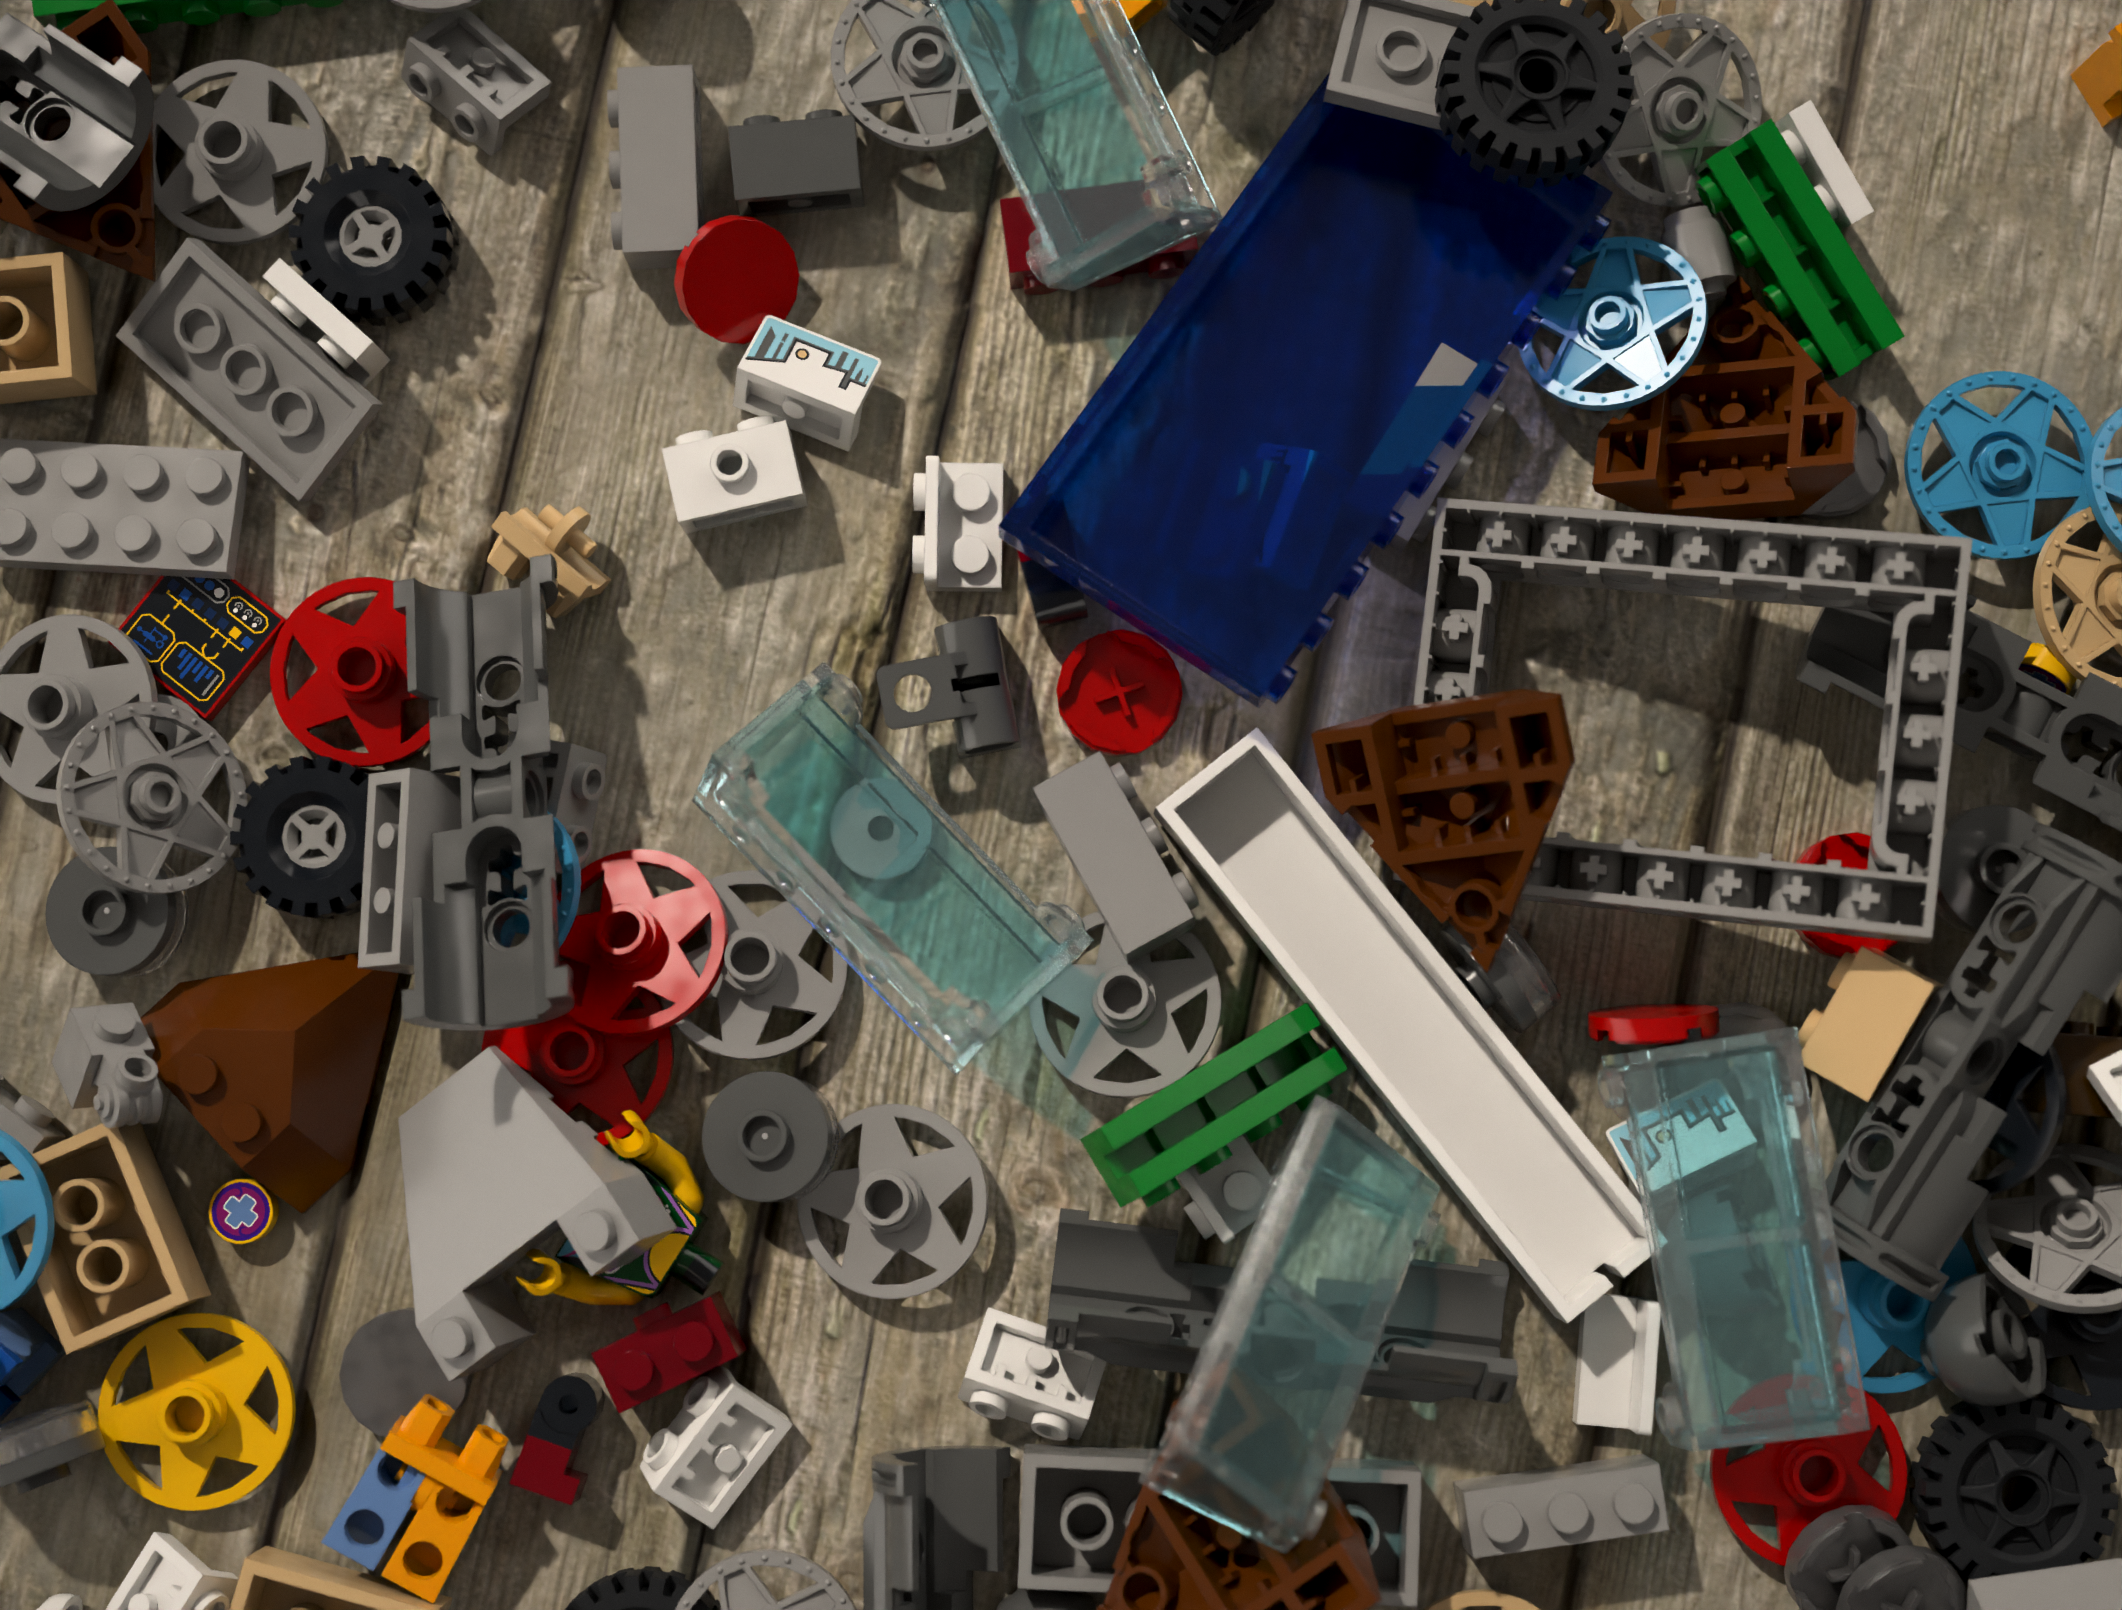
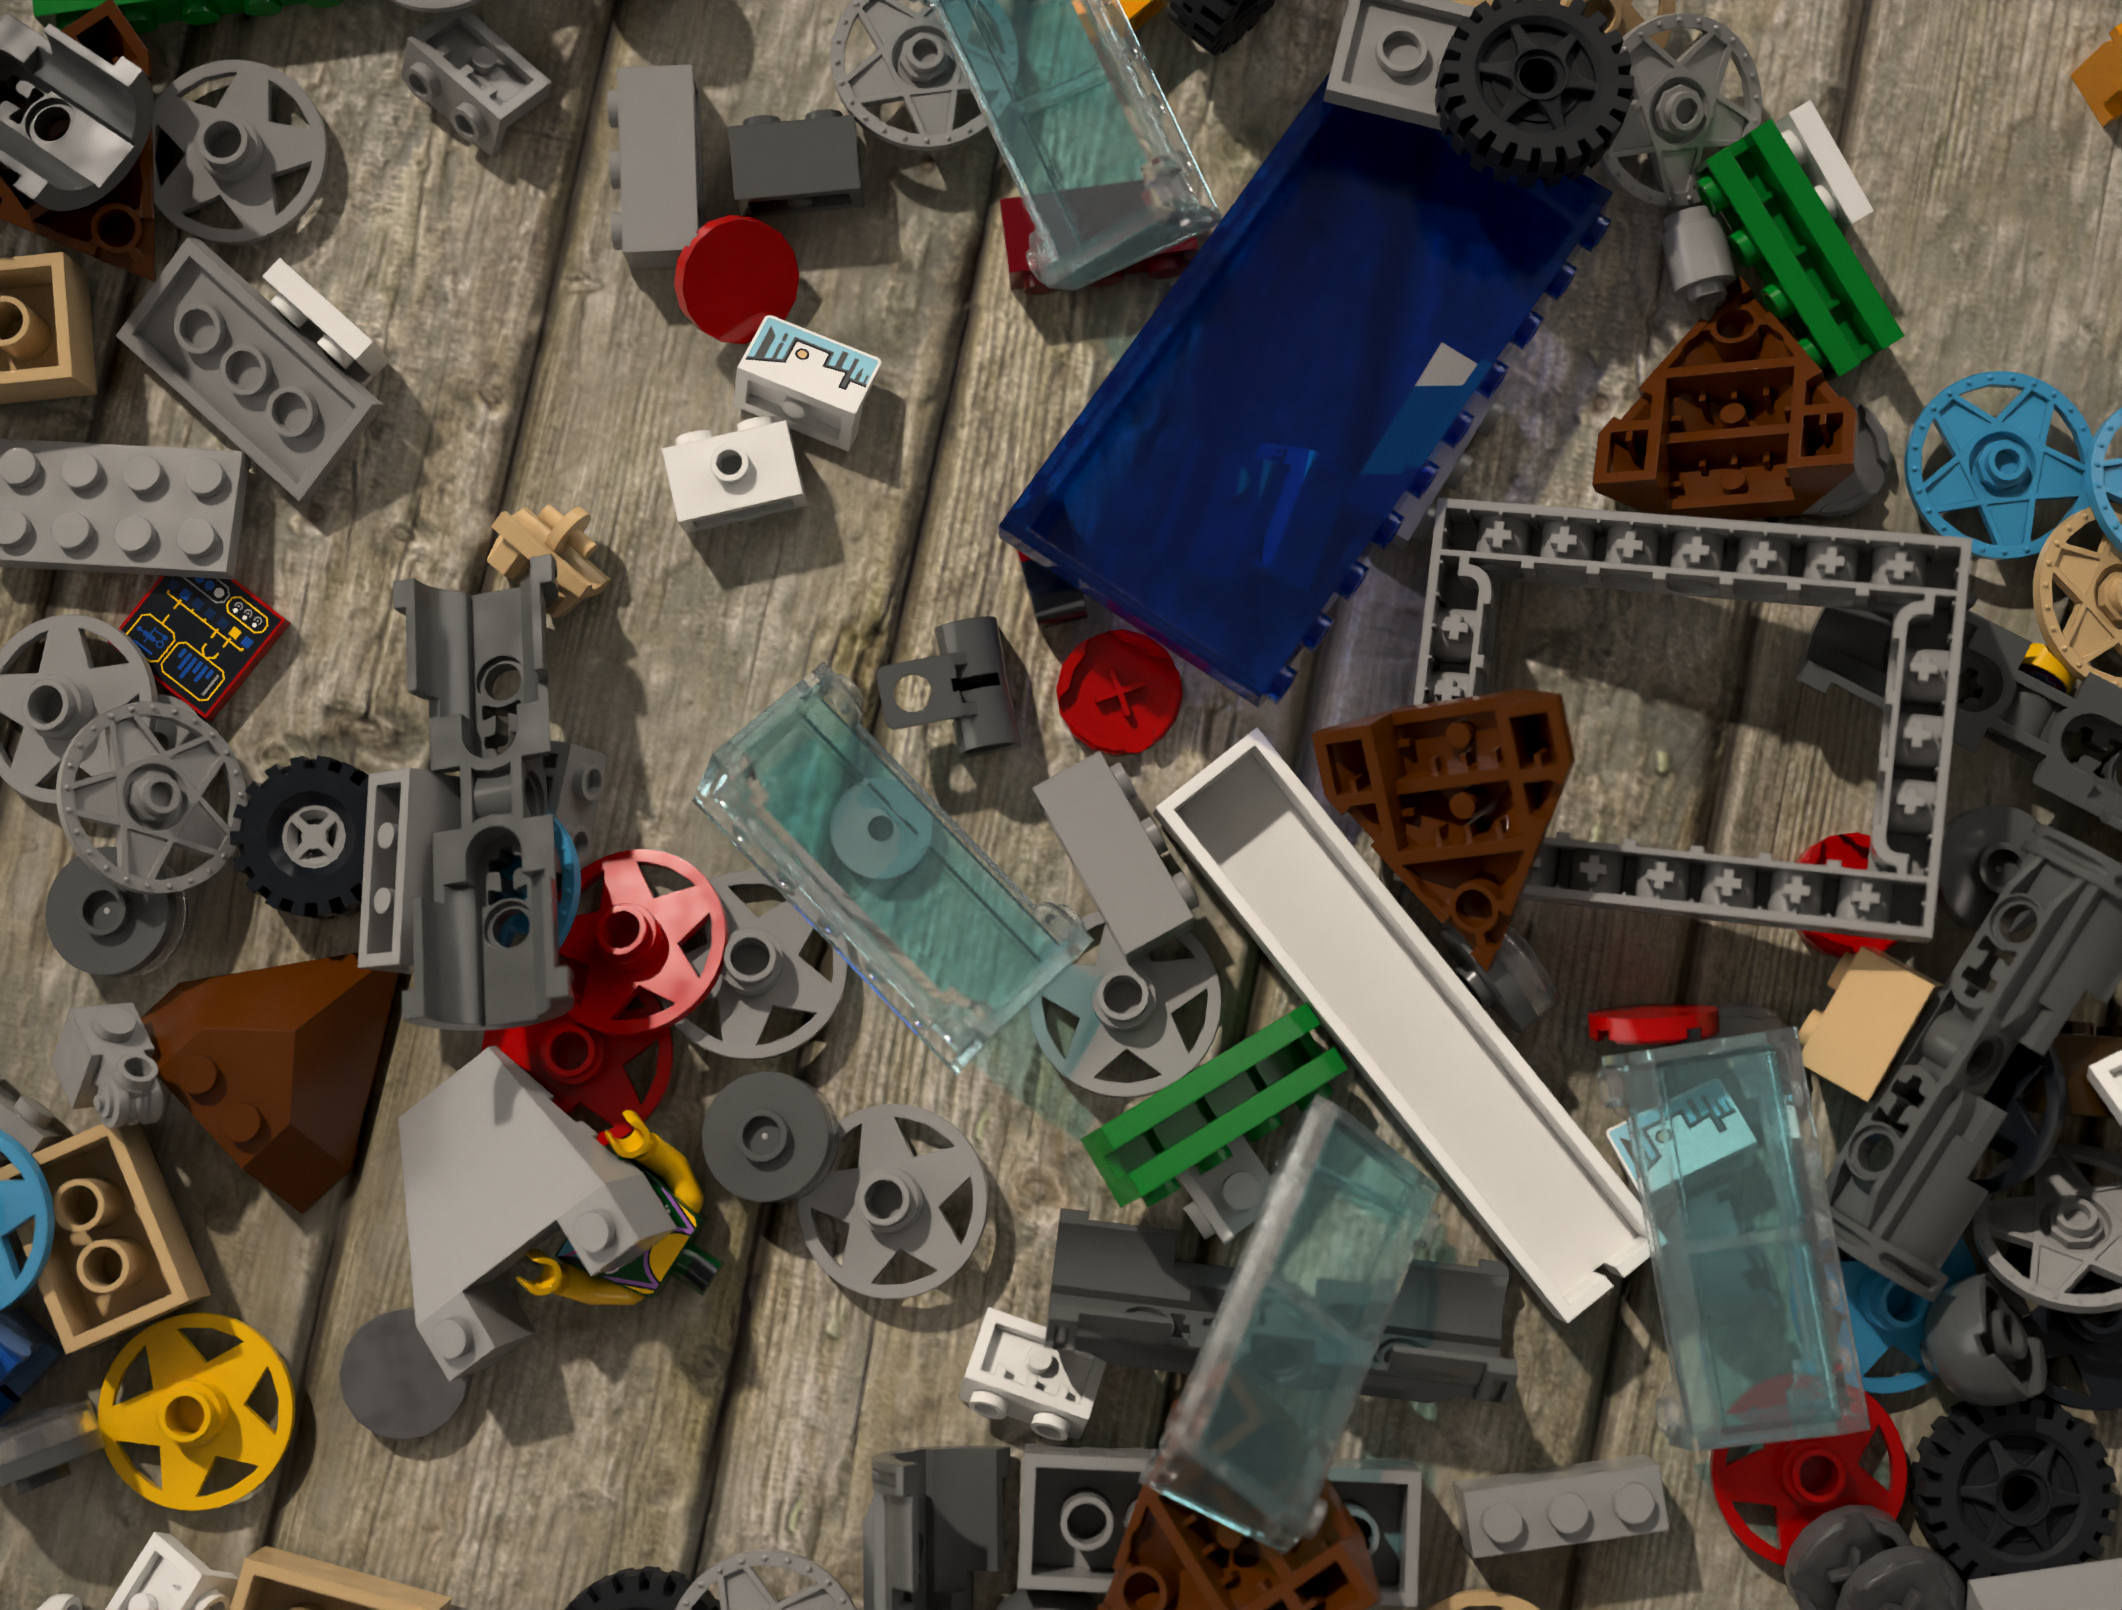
(243, 1211): tile -> none
(355, 217): black wheel -> none
(356, 677): red wheel -> none
(434, 1480): light orange hips -> none
(555, 1437): leg -> none
(668, 1350): dark red brick -> none
(713, 1446): white bracket -> none
(961, 526): white bracket -> none
(1617, 1363): white panel -> none
(1618, 325): dark azure wheel -> none

